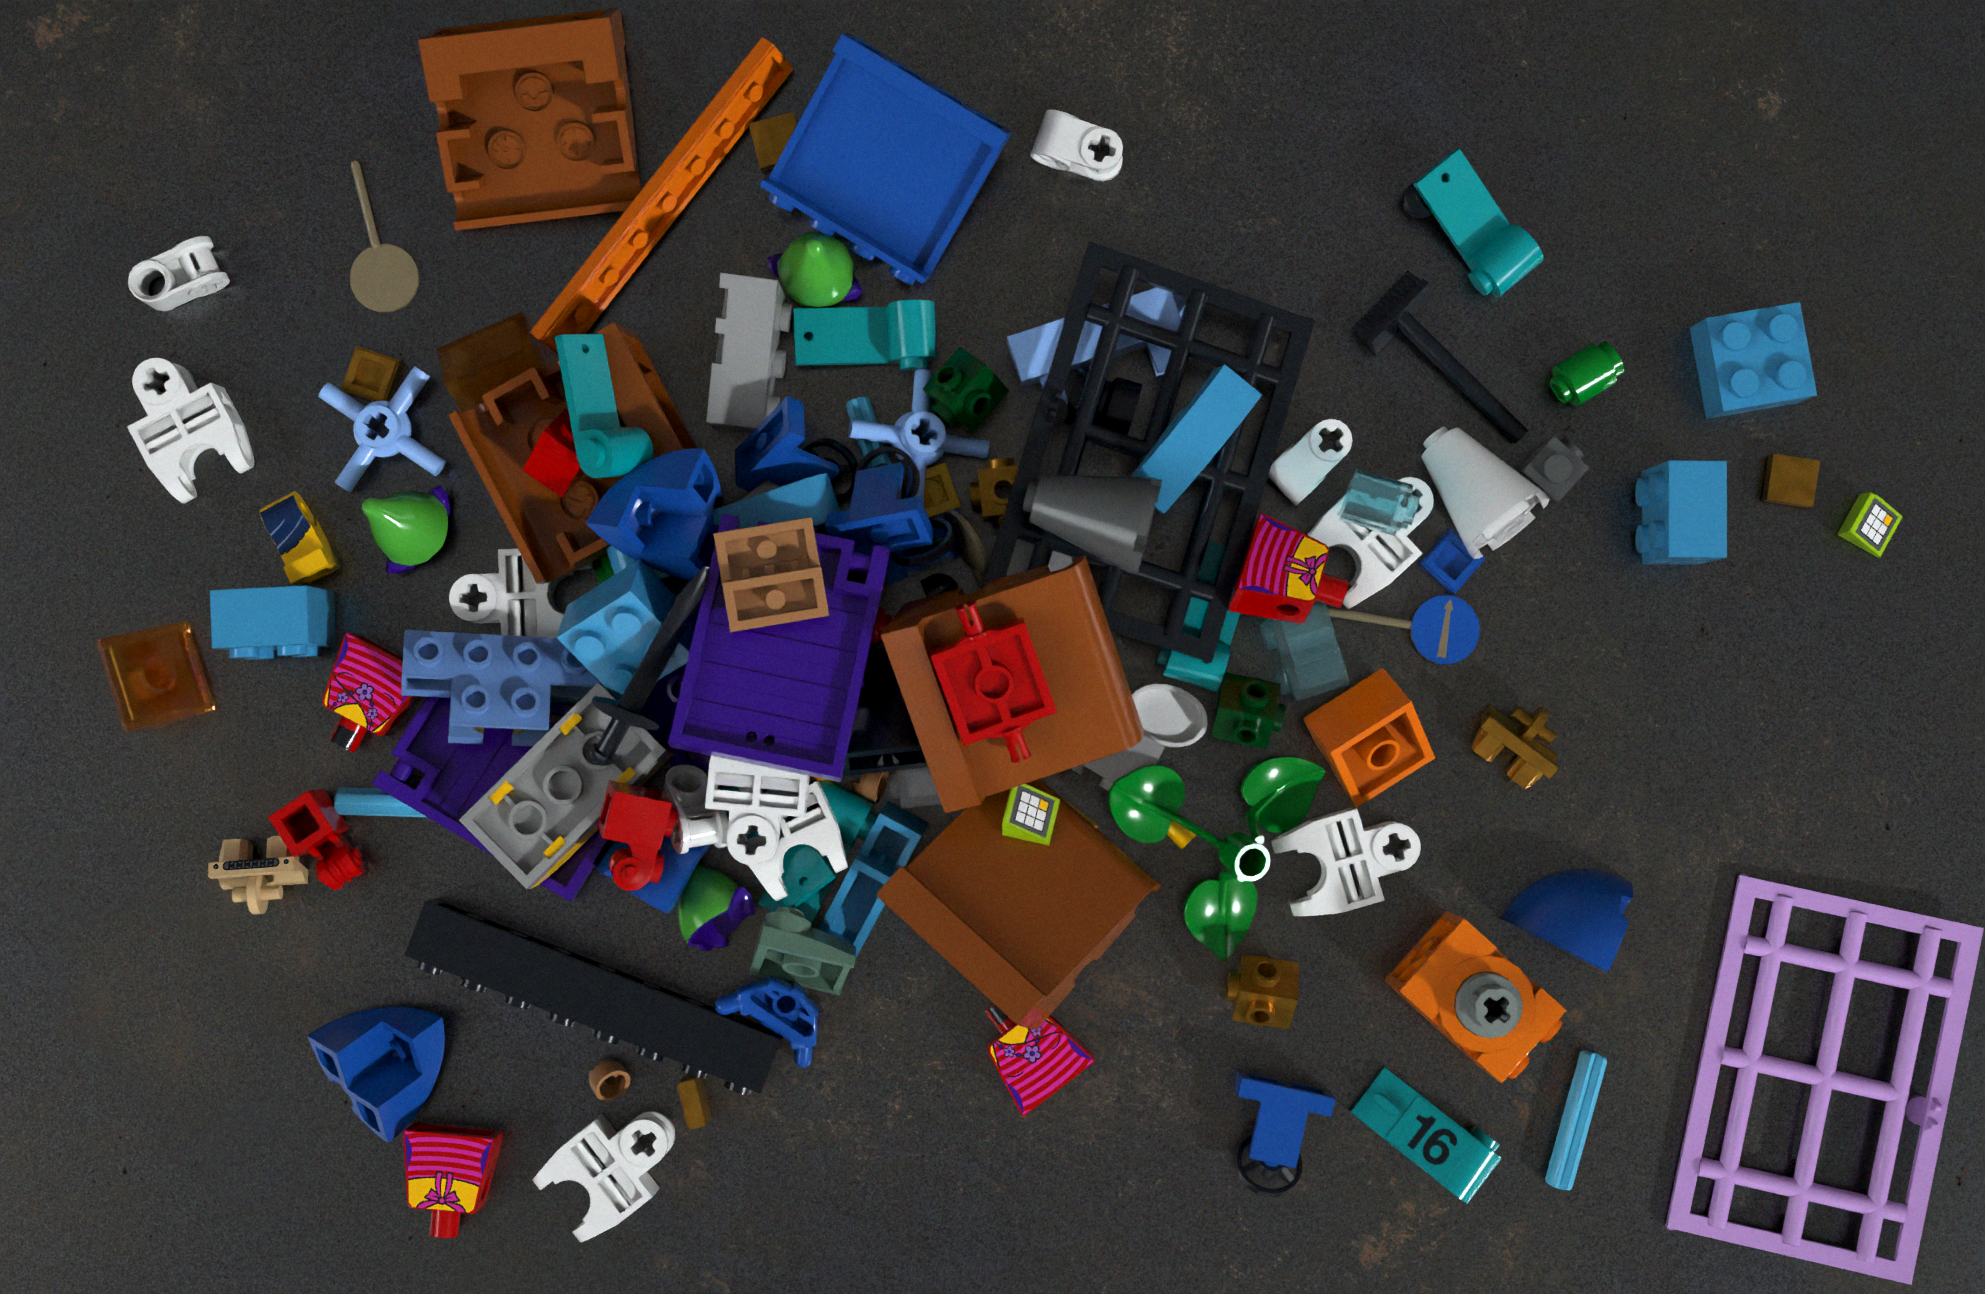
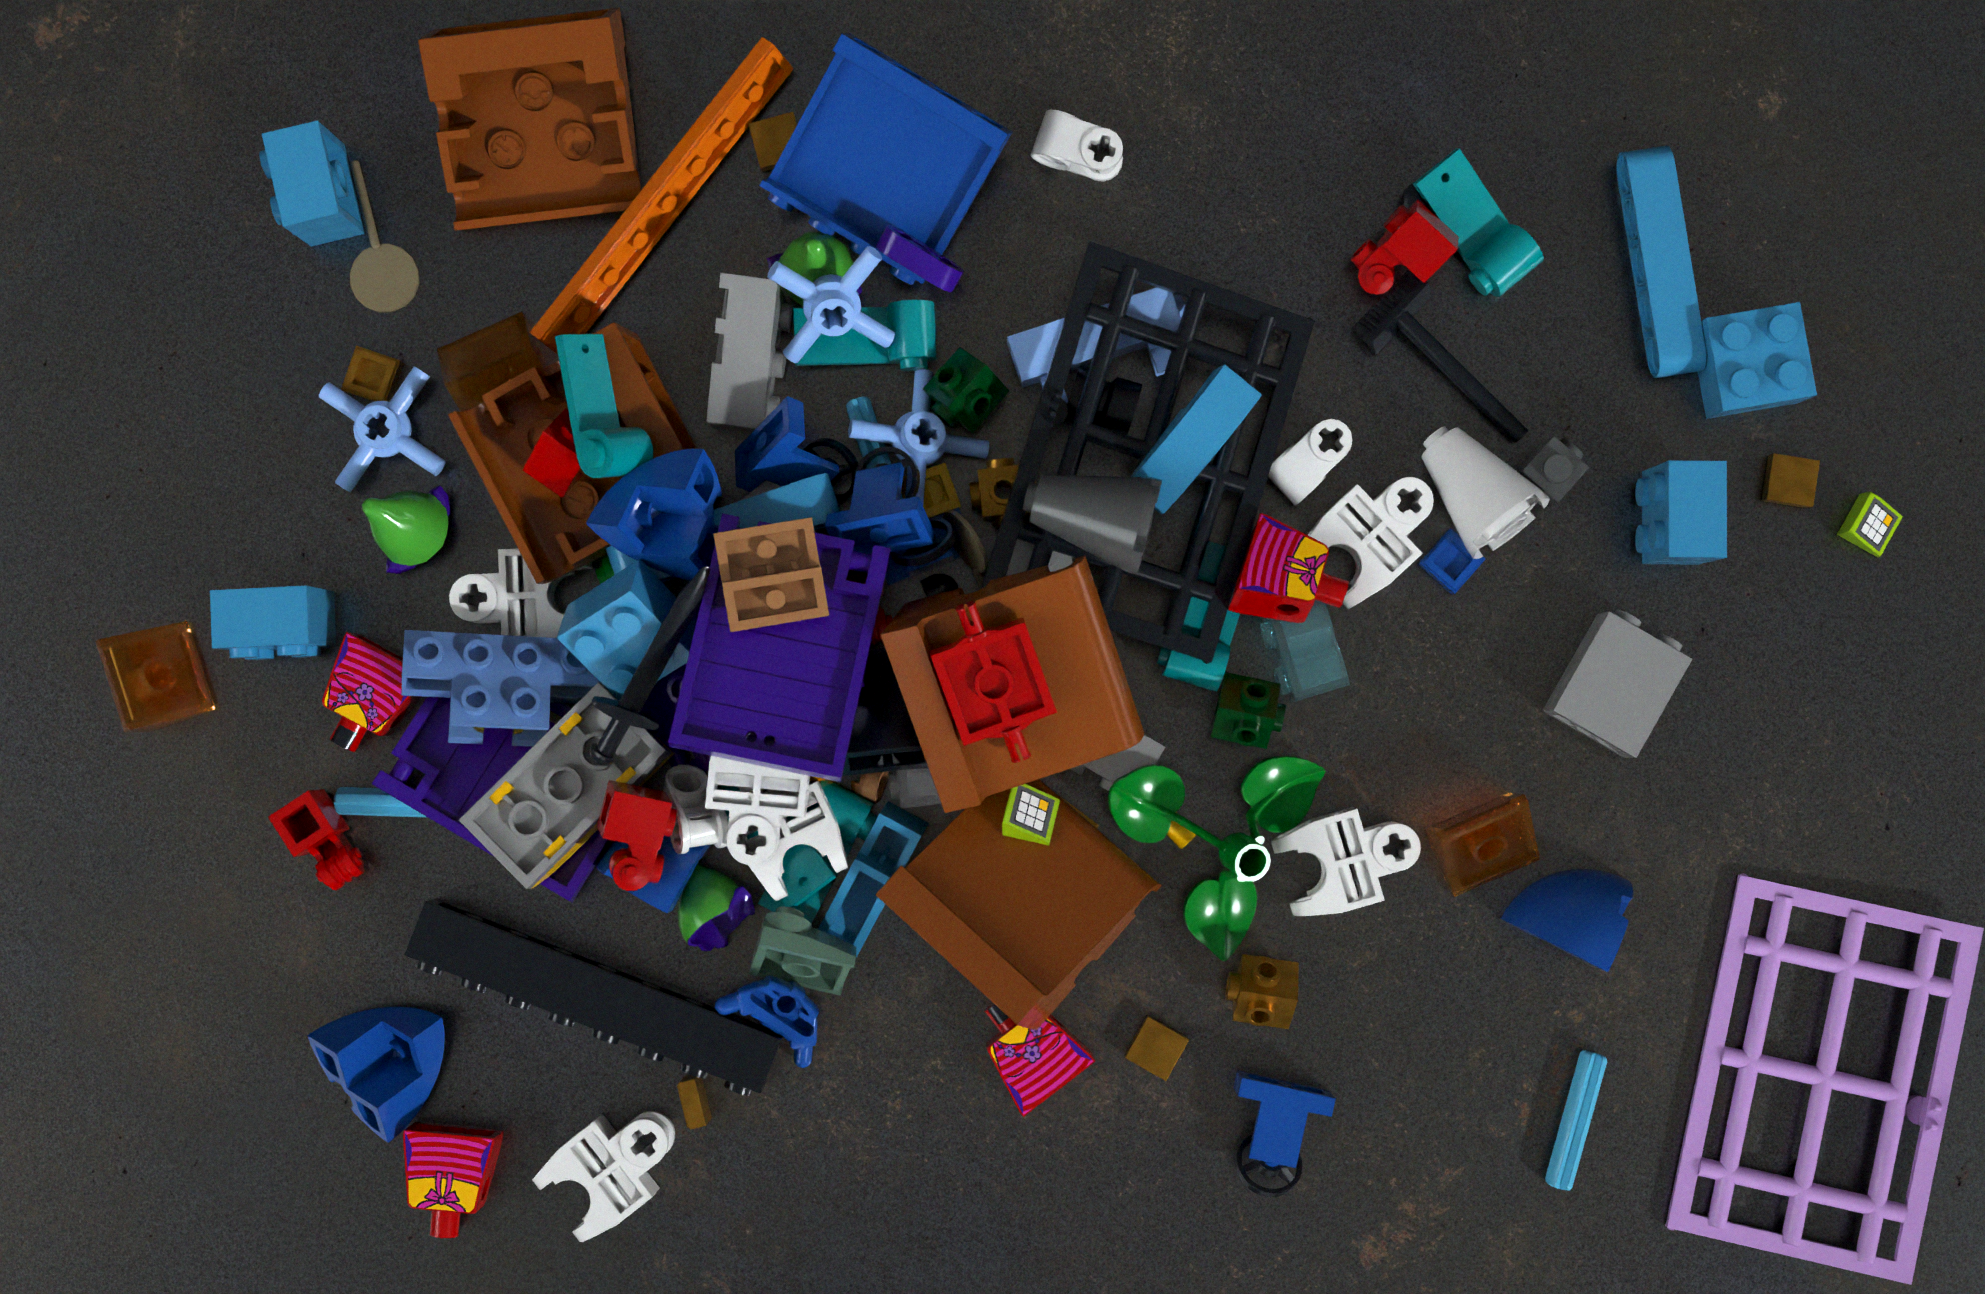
(185, 424): white piece -> none
(187, 271): white piece -> none
(256, 879): tan hips -> none
(299, 540): yellow leg -> none
(311, 183): none -> dark azure brick
(605, 1089): medium nougat hinge -> none
(831, 304): none -> light blue bar
(919, 258): none -> dark purple beam
(1156, 1047): none -> pearl gold tile
(1170, 715): white piece -> none
(1370, 737): orange slope -> none
(1378, 503): clear light blue brick -> none
(1412, 239): none -> red brick
(1428, 1135): teal door -> none
(1441, 627): blue piece -> none
(1476, 997): orange piece -> none
(1484, 842): none -> clear orange slope
(1533, 756): pearl gold hips -> none
(1586, 373): green brick -> none
(1618, 683): none -> light grey brick
(1661, 261): none -> dark azure beam

